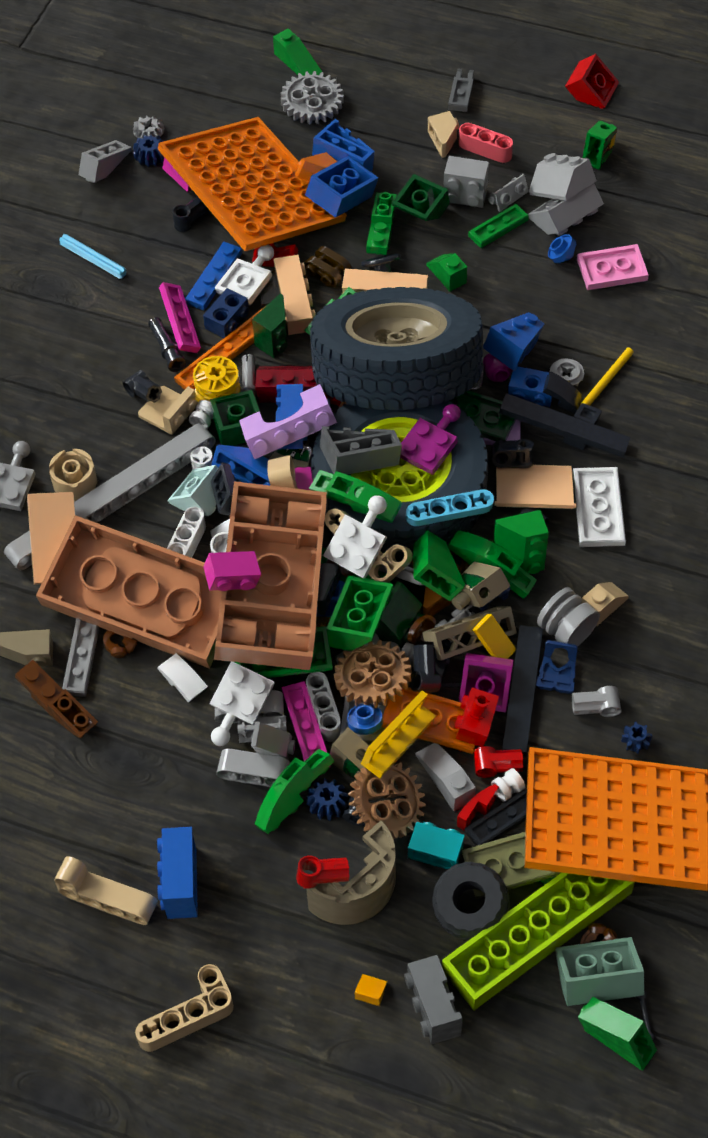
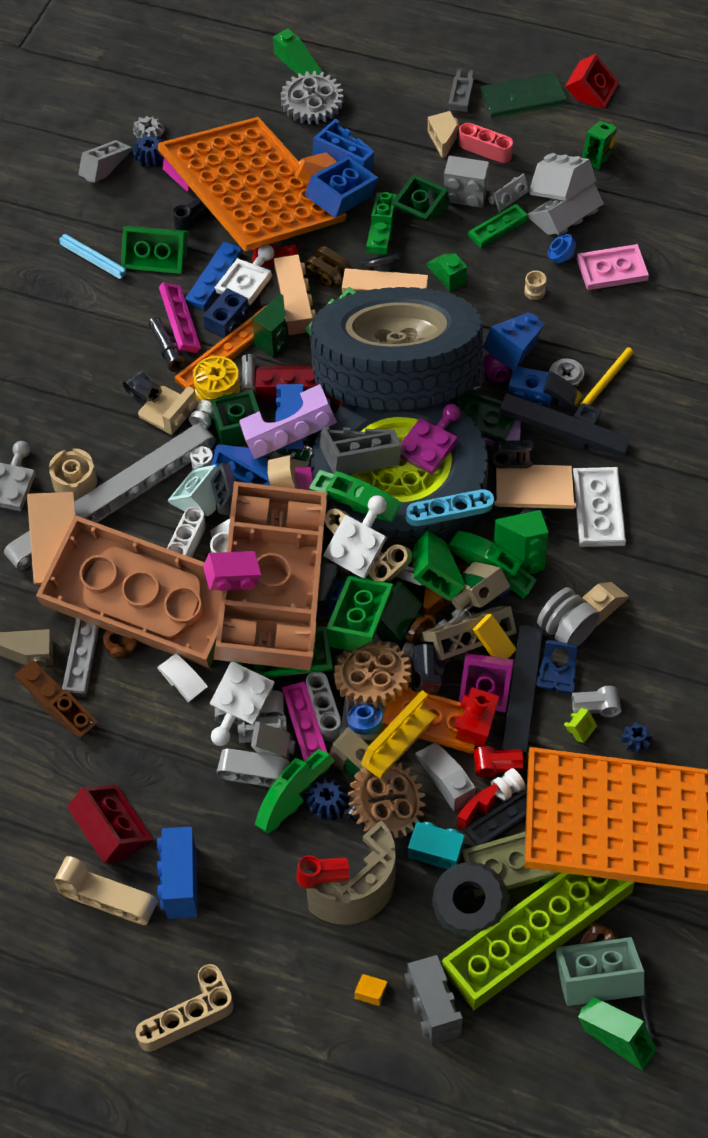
(109, 822): none -> dark red slope
(154, 249): none -> green slope
(523, 95): none -> clear green tile
(535, 285): none -> tan wheel
(581, 725): none -> lime tile

